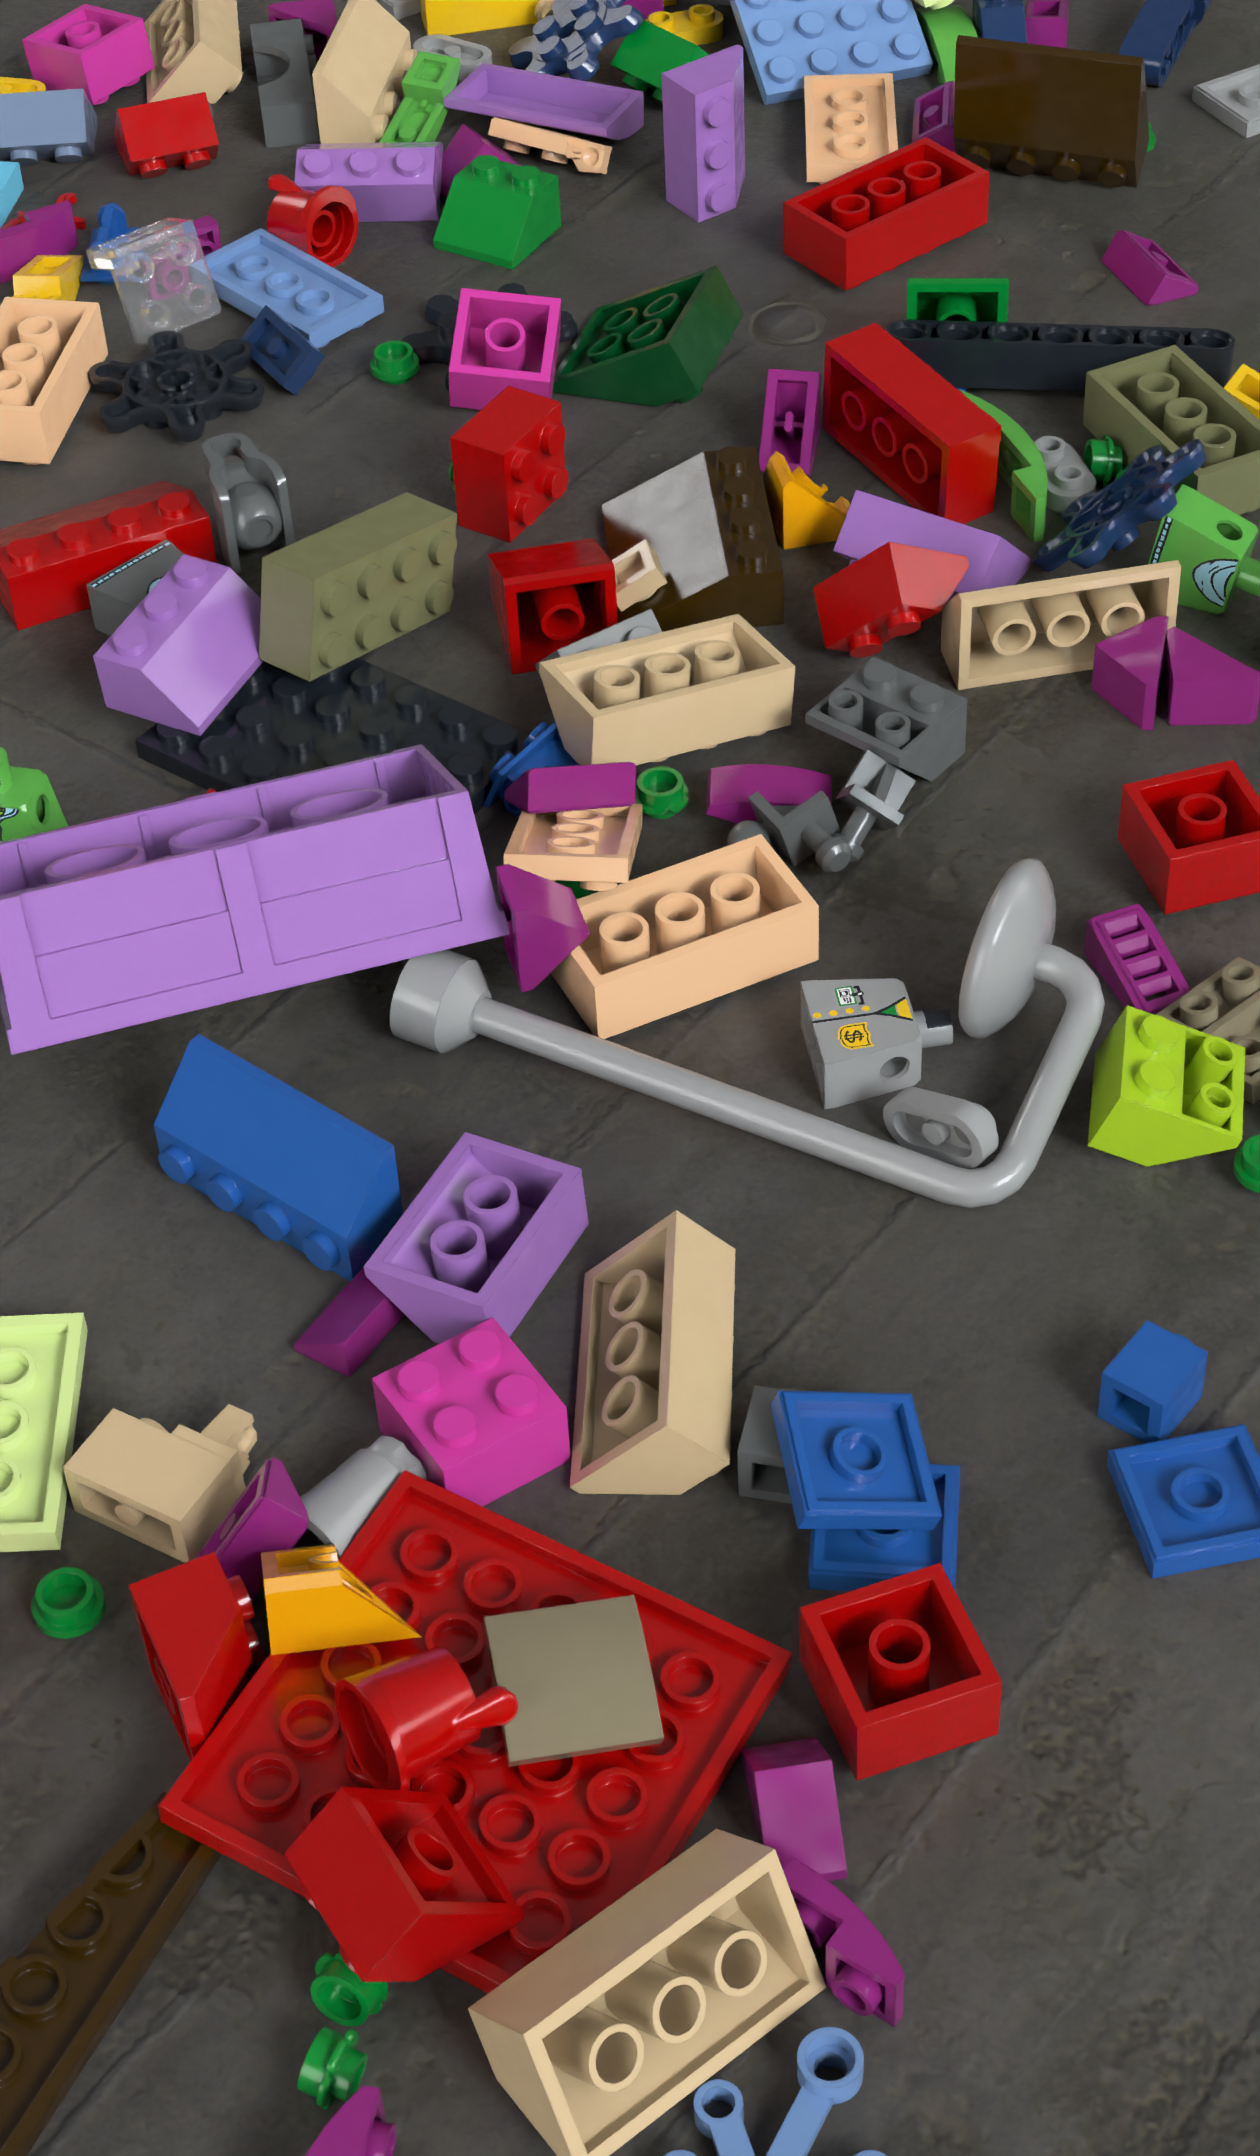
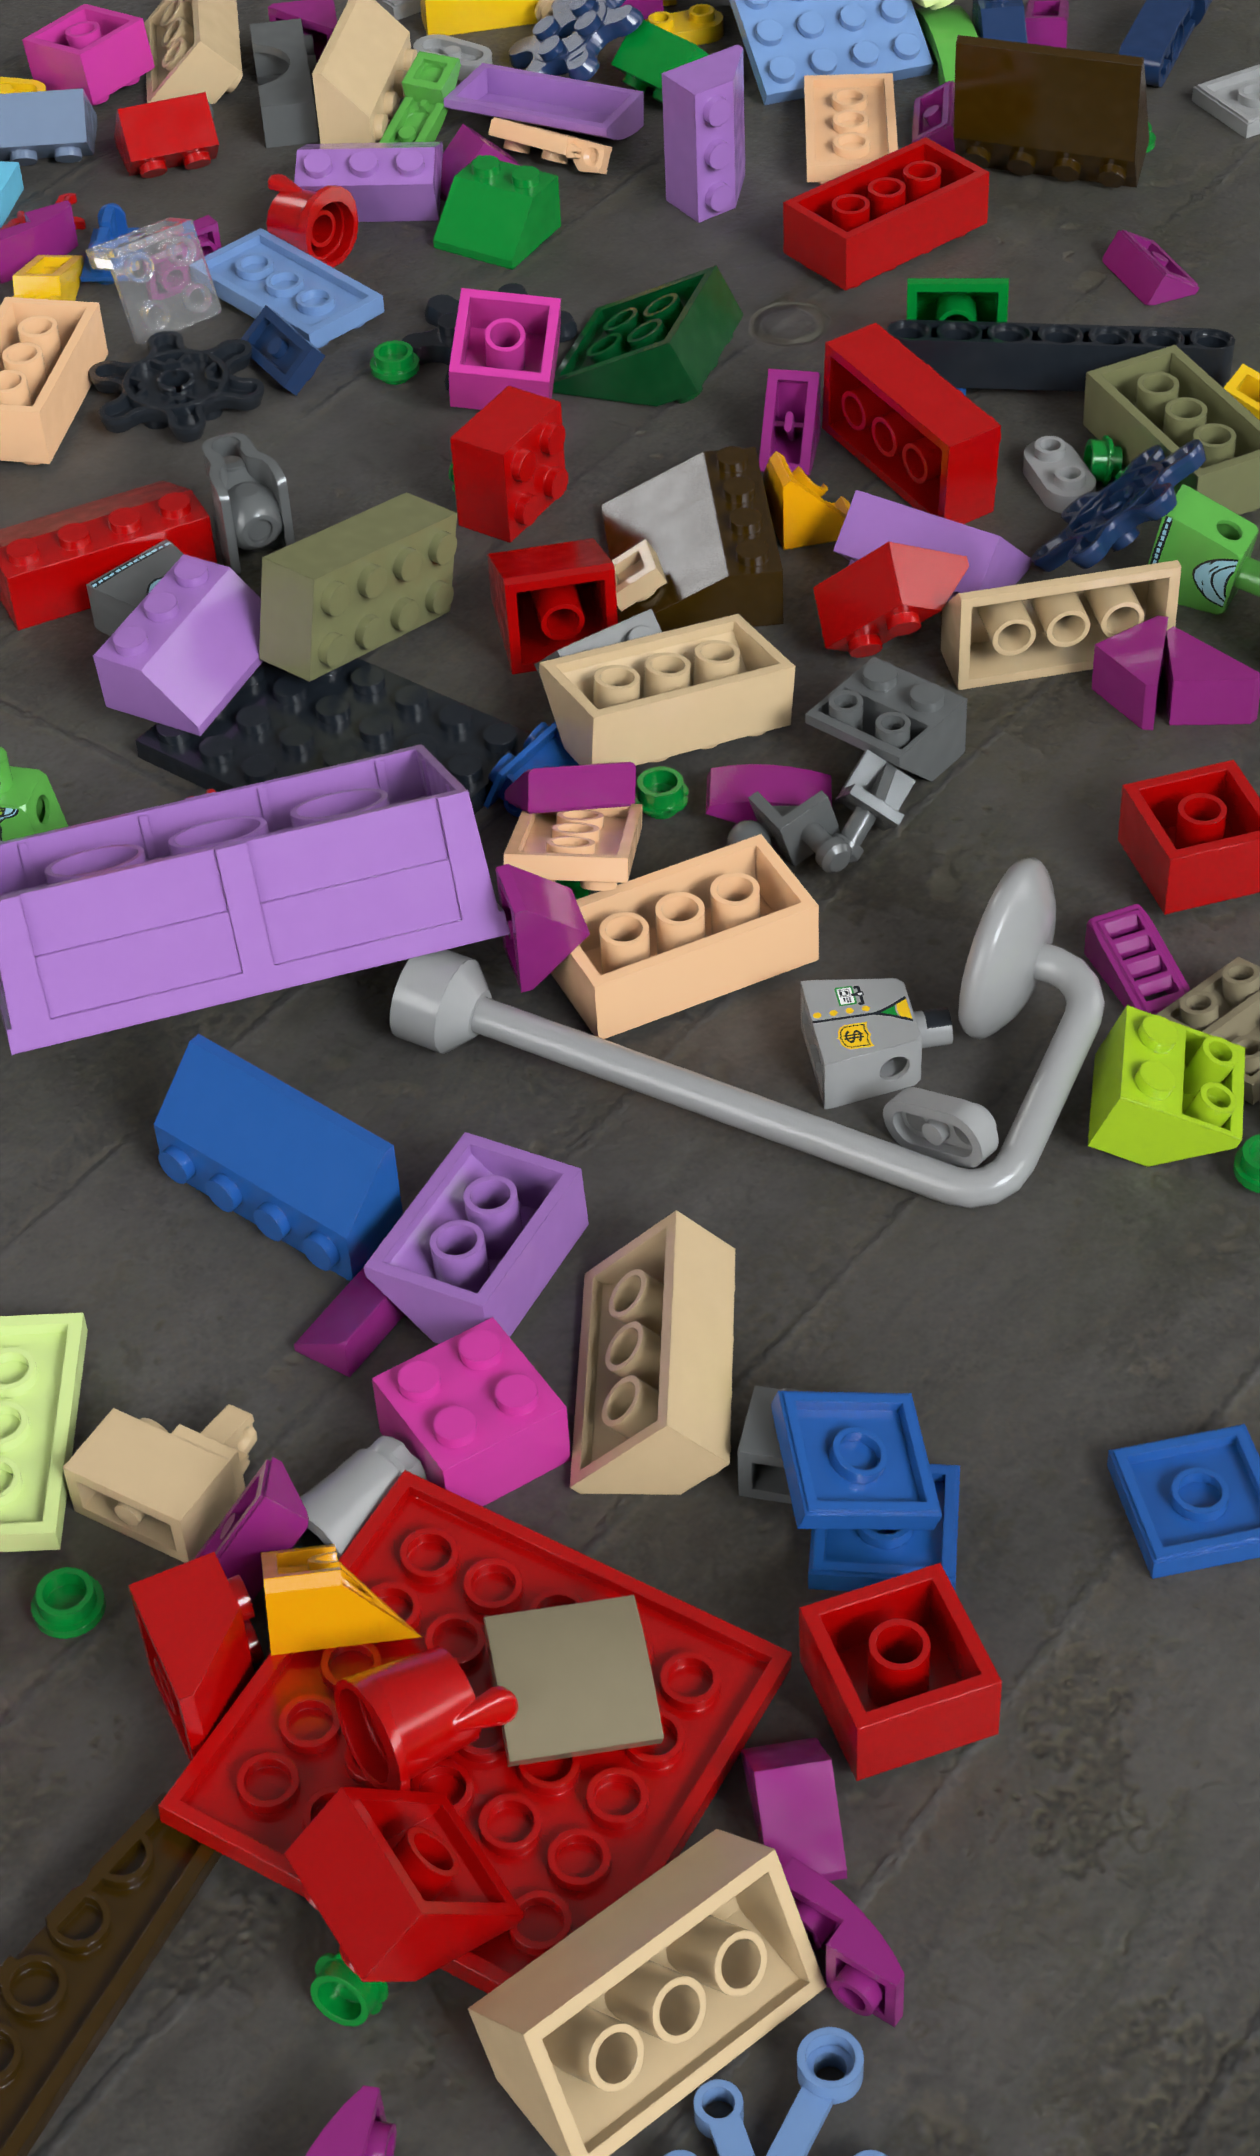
(332, 2067): green plate -> none
(1022, 469): bright green slope -> none
(1152, 1383): blue brick -> none

